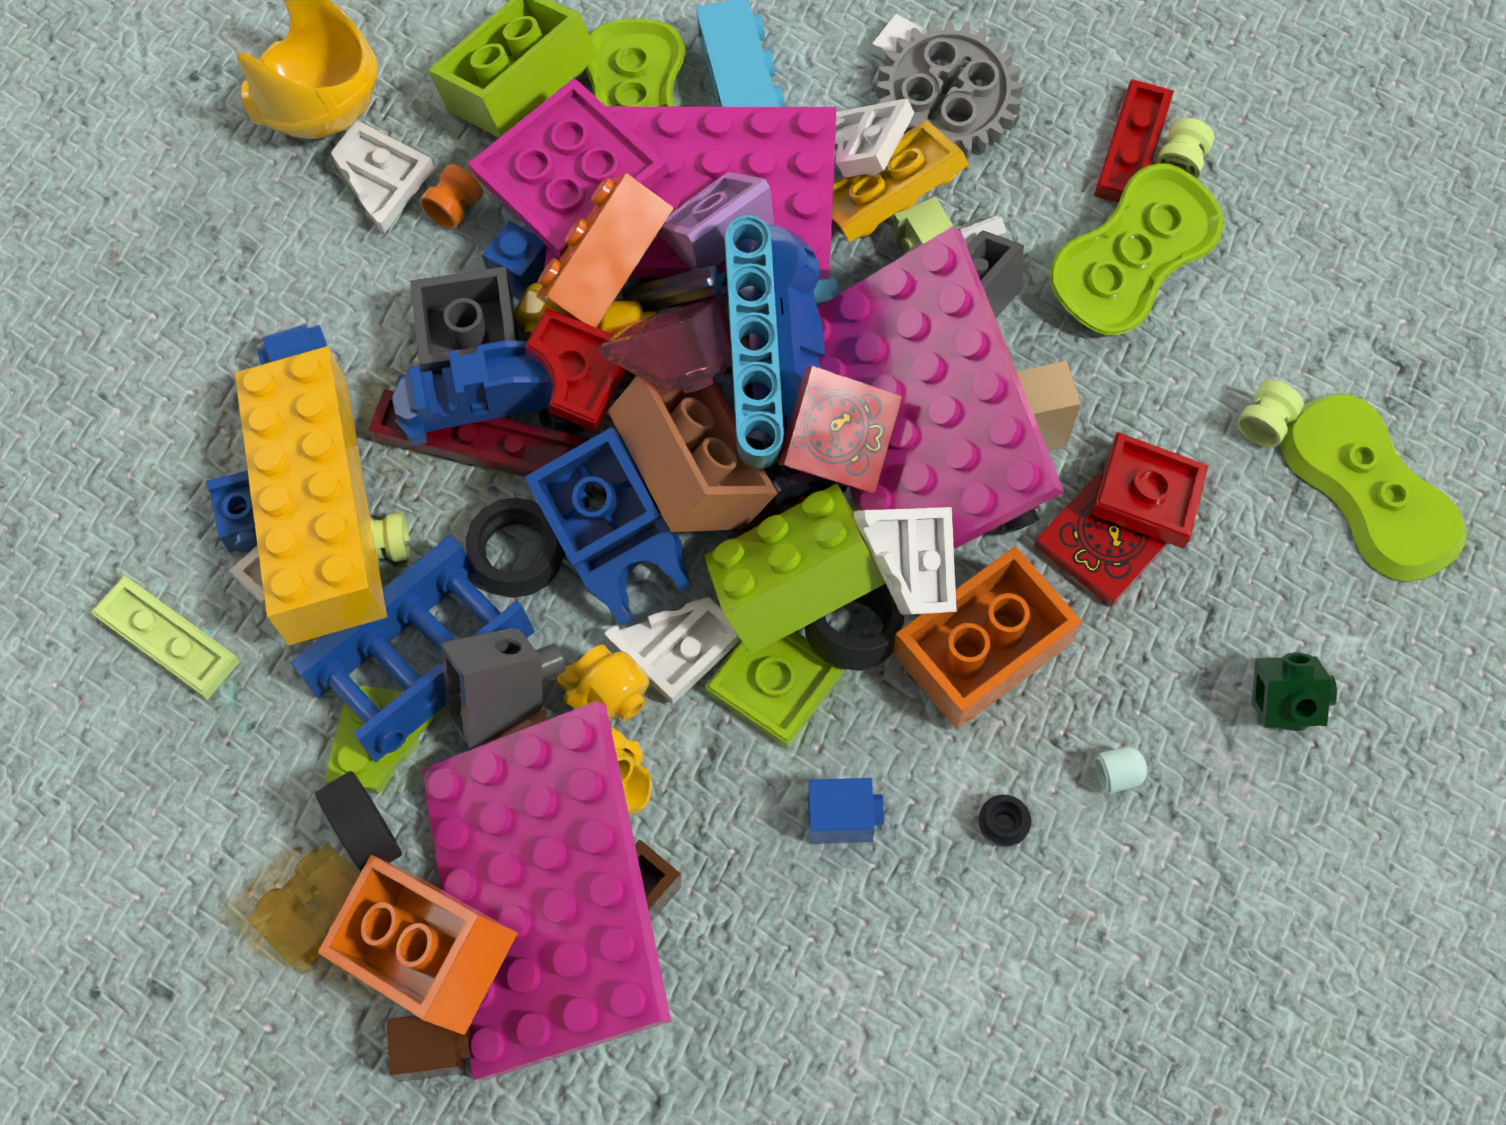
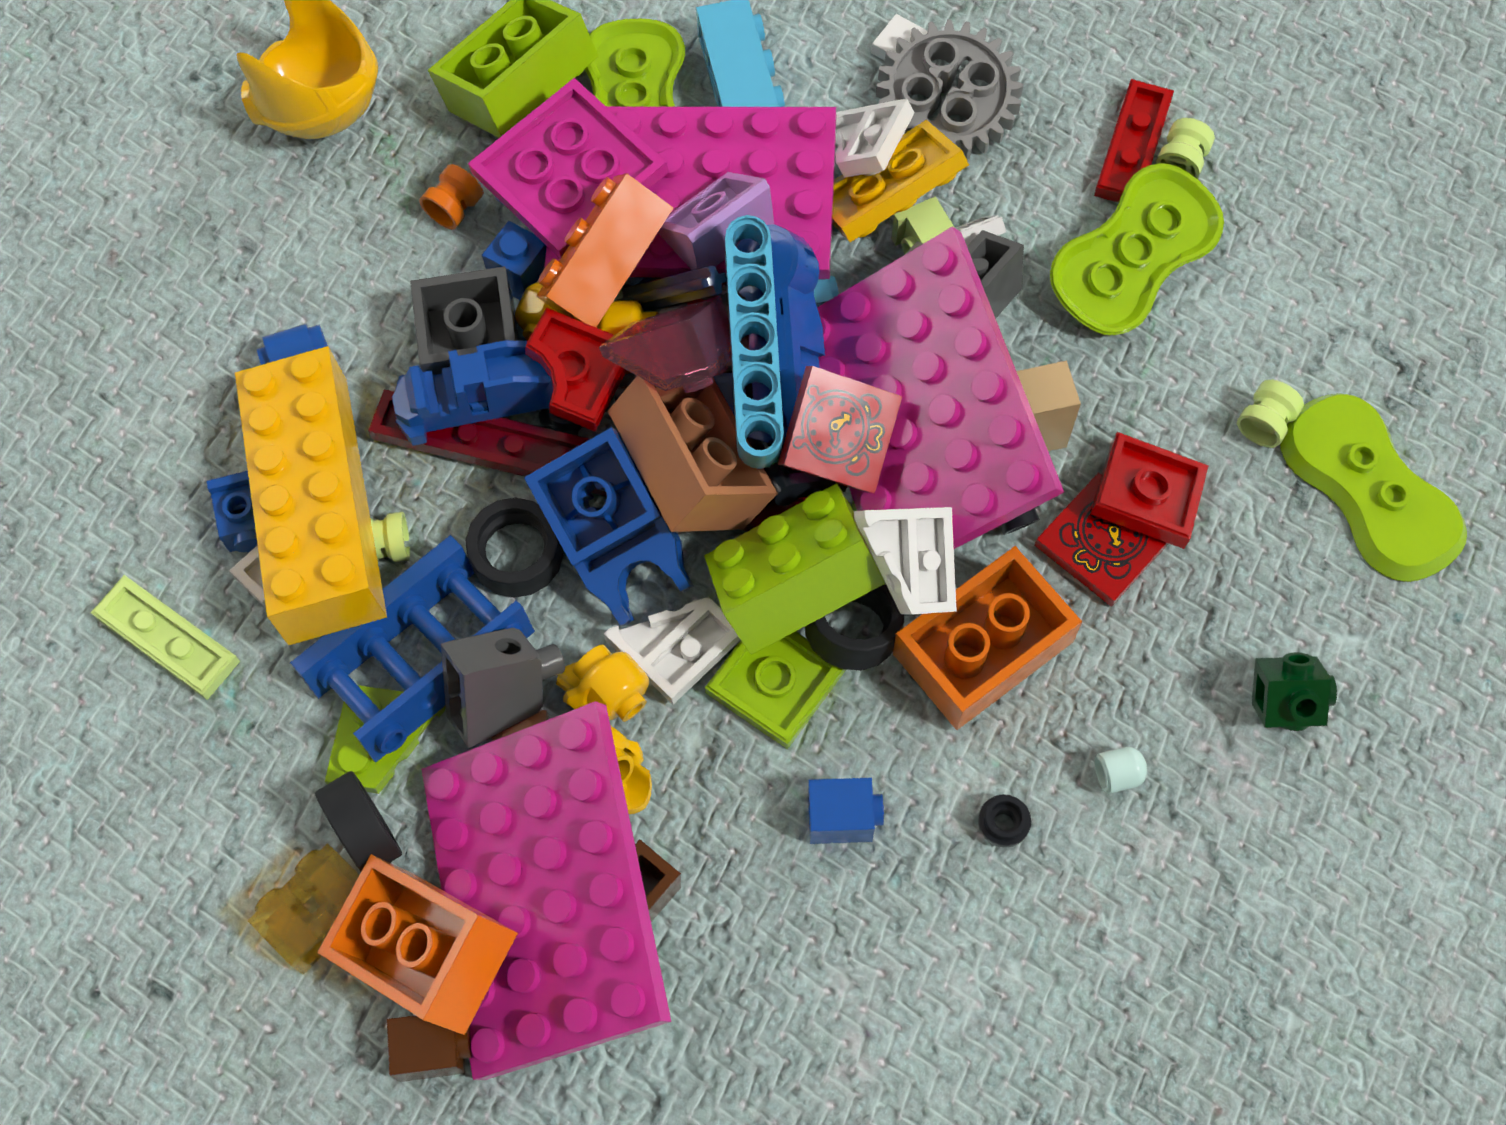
(380, 171): white wing -> none

